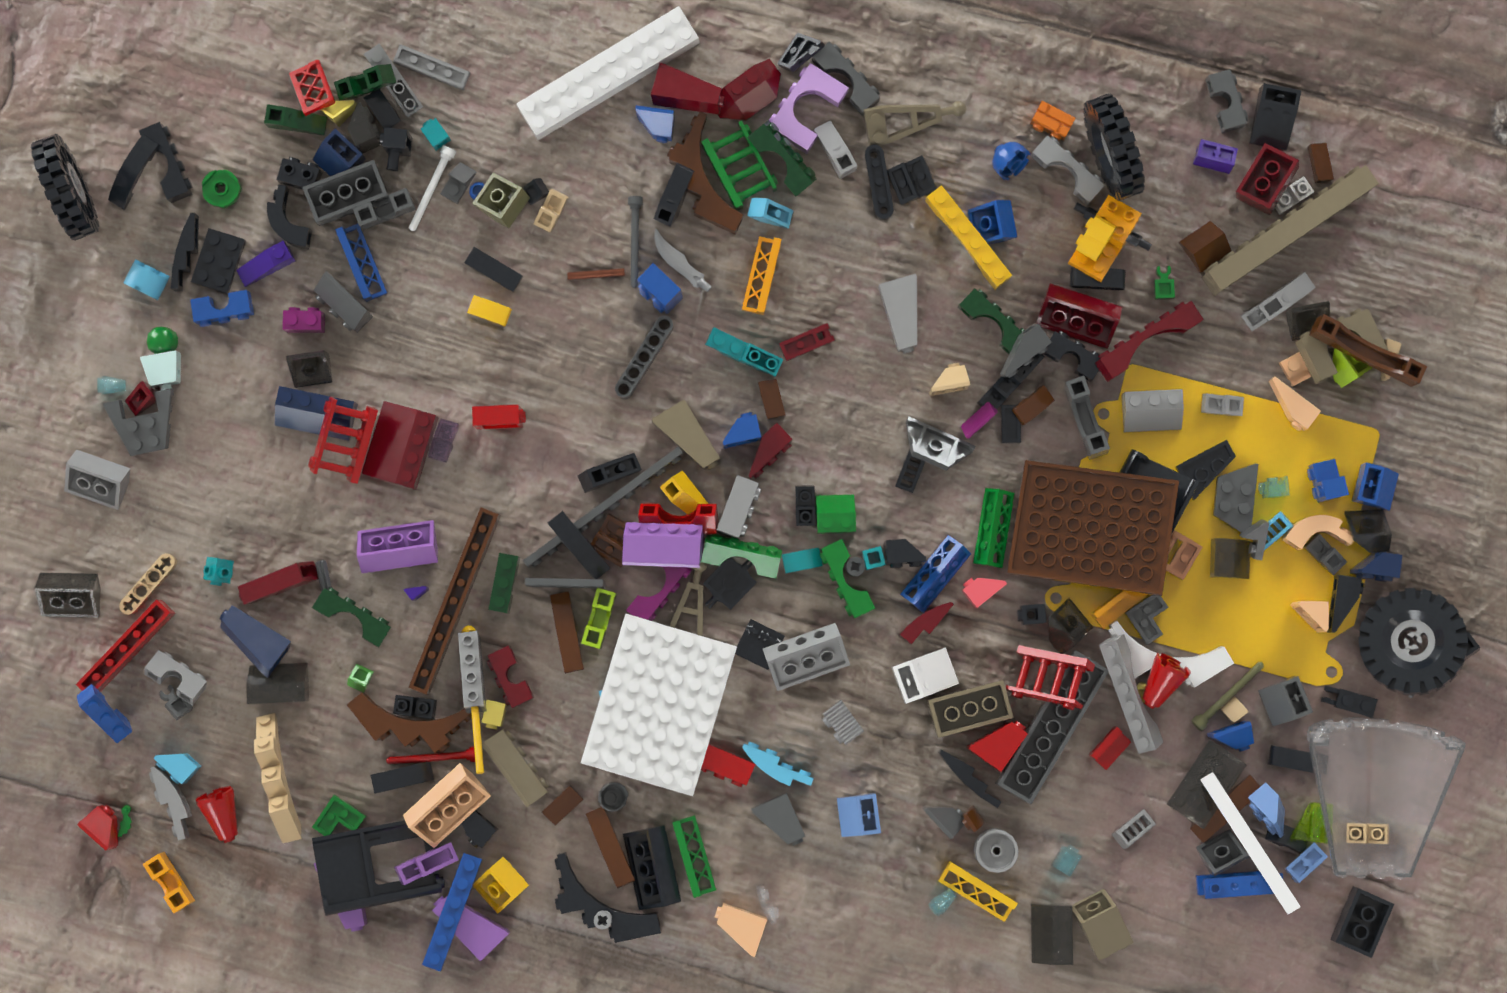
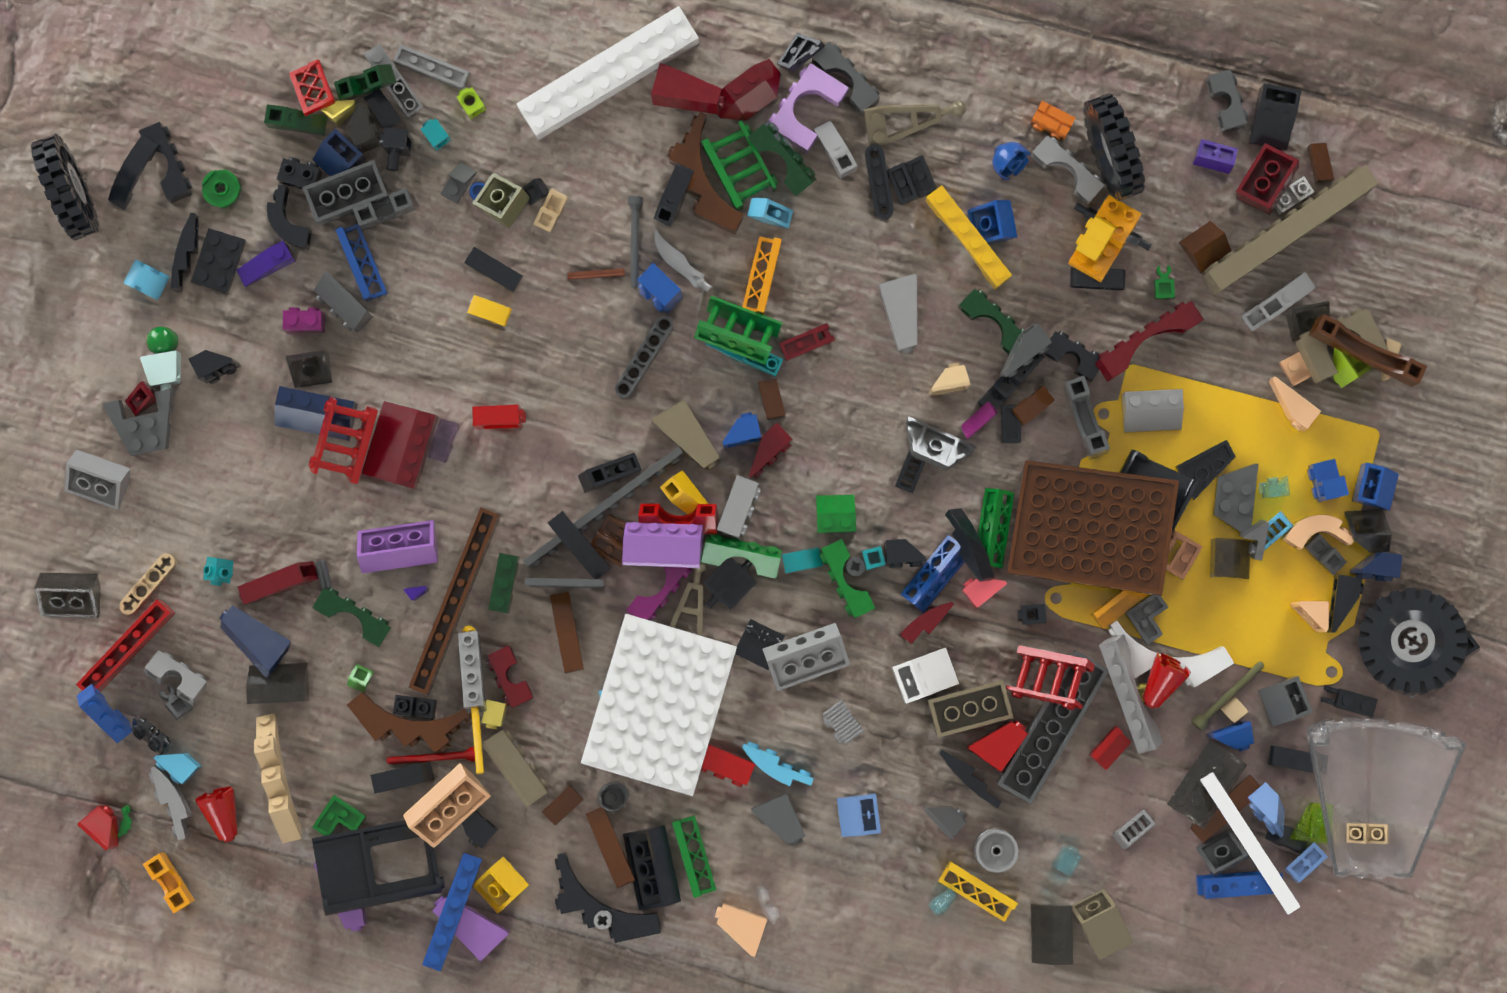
(110, 385): clear light blue cone -> none
(141, 731): none -> black hinge
(211, 366): none -> black slope
(239, 307): blue arch -> none
(426, 863): medium lavender slope -> none
(446, 155): white piece -> none
(475, 109): none -> lime brick
(599, 618): lime arch -> none
(657, 122): slope -> none
(732, 341): none -> green fence
(805, 505): black slope -> none
(972, 548): none -> black slope
(972, 819): reddish brown slope -> none
(1067, 626): clear smoke slope -> none
(1079, 315): dark red slope -> none
(1222, 404): light grey slope -> none
(1362, 921): black brick -> none

